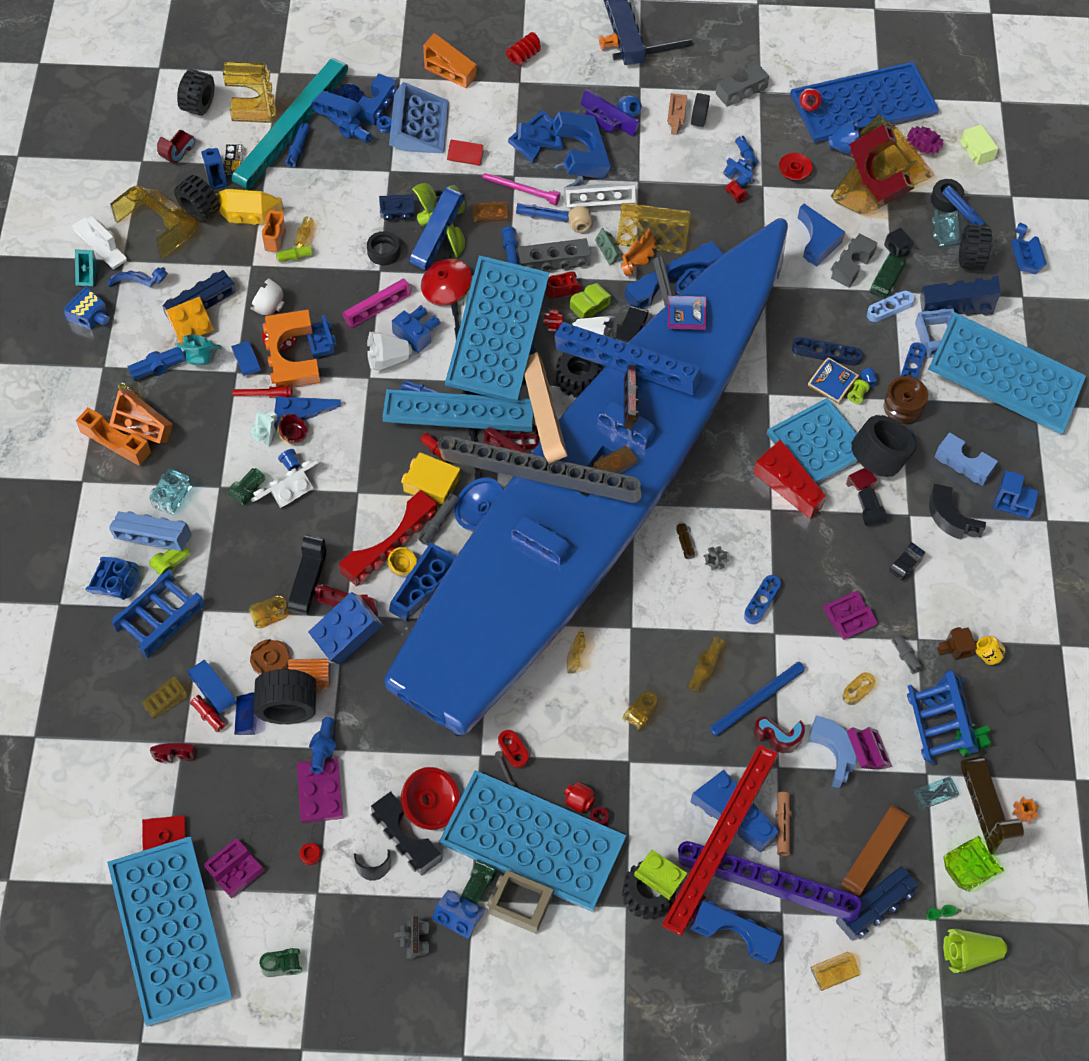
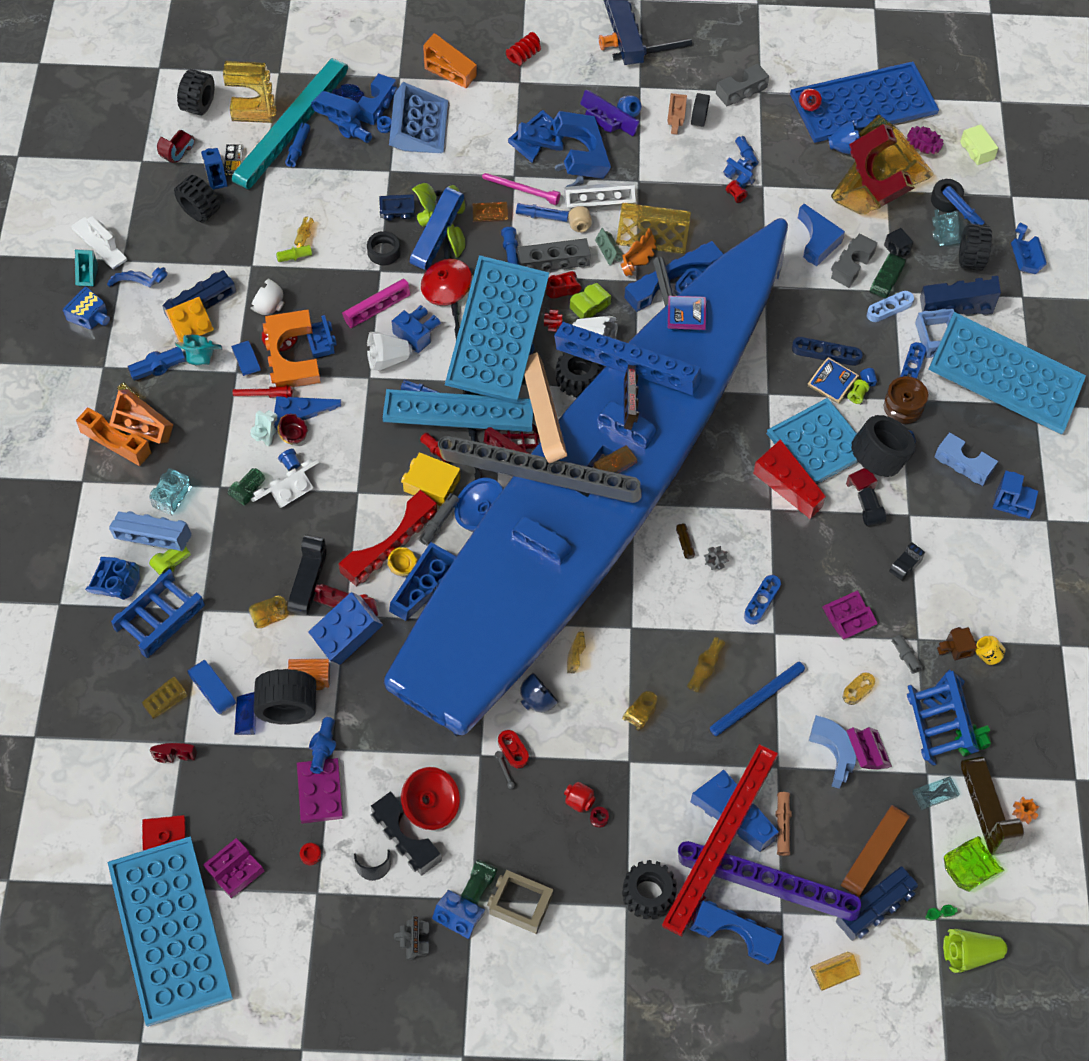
(177, 221): clear yellow windscreen -> none
(207, 713): red pin -> none
(247, 206): yellow wedge -> none
(269, 656): dark orange tile -> none
(273, 231): orange brick -> none
(283, 963): clear green piece -> none
(465, 152): red slope -> none
(533, 839): dark azure plate -> none
(536, 695): none -> dark blue cylinder
(632, 324): black beam -> none
(660, 874): lime plate -> none
(777, 737): dark red animal -> none
(795, 166): red dish -> none
(948, 519): black arch -> none

